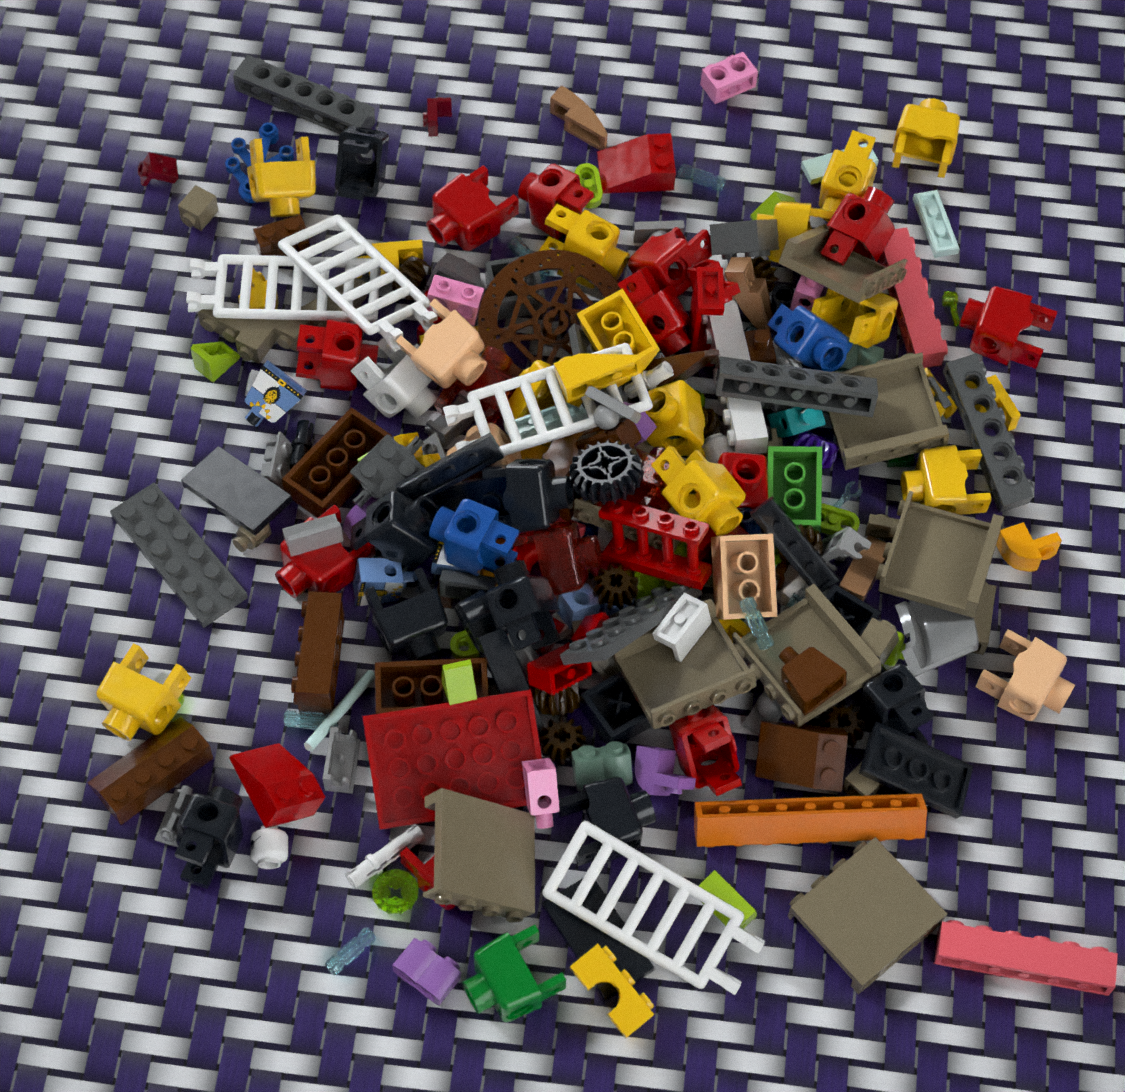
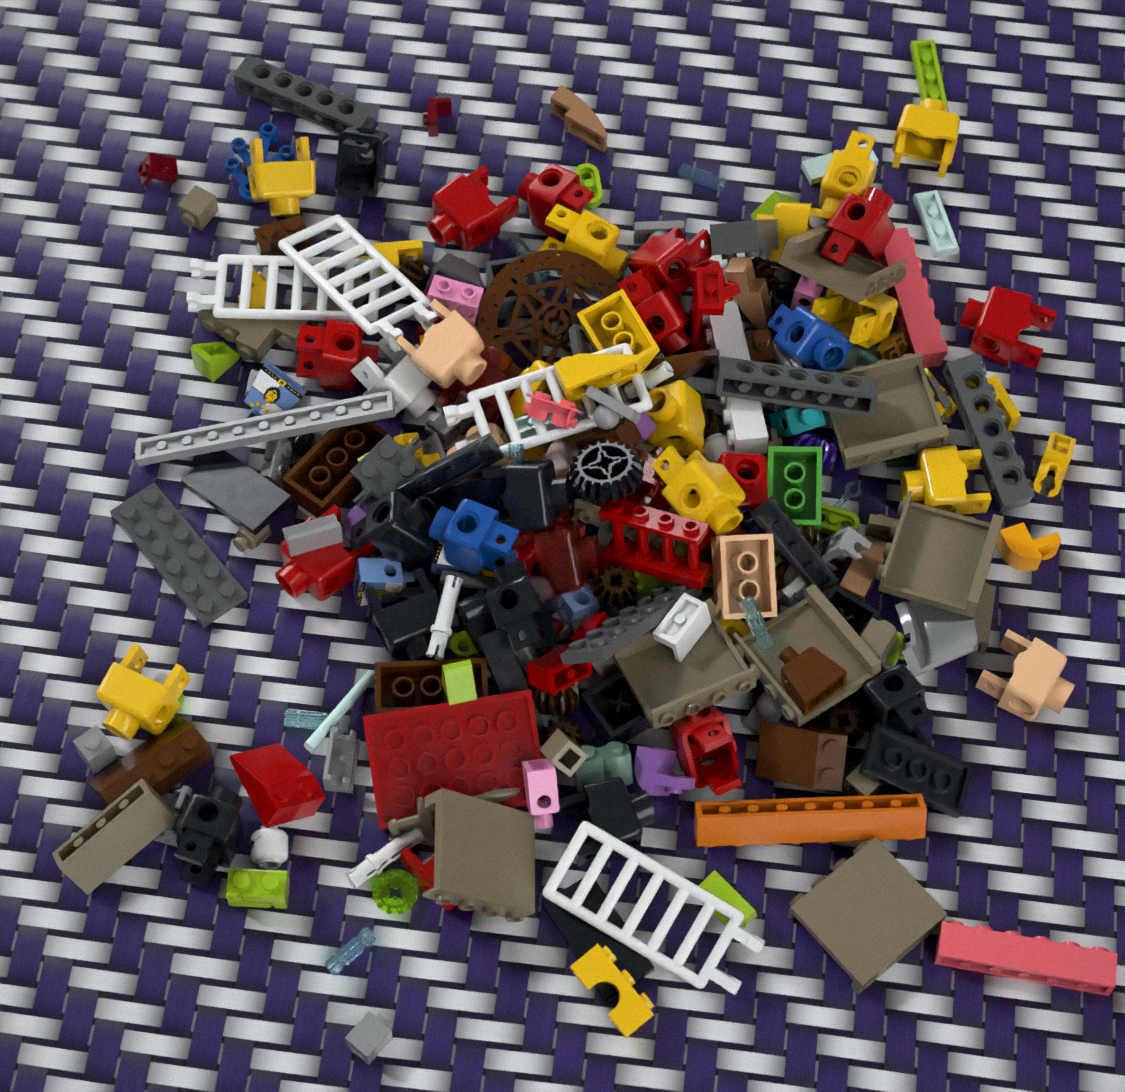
(95, 749): none -> light grey brick
(114, 836): none -> dark tan brick
(257, 888): none -> lime brick
(265, 428): none -> light grey plate
(319, 652): reddish brown brick -> none
(369, 1037): none -> light grey brick
(426, 817): none -> dark tan sword
(427, 970): medium lavender brick -> none
(442, 628): none -> white pin
(505, 979): green piece -> none
(515, 451): none -> clear light blue hand
(562, 412): none -> coral hinge
(564, 752): none -> dark tan brick
(638, 165): red slope -> none
(729, 77): bright pink brick -> none
(893, 347): none -> pearl gold slope
(927, 70): none -> lime tile
(951, 299): clear neon green hand -> none
(1054, 464): none -> yellow plate

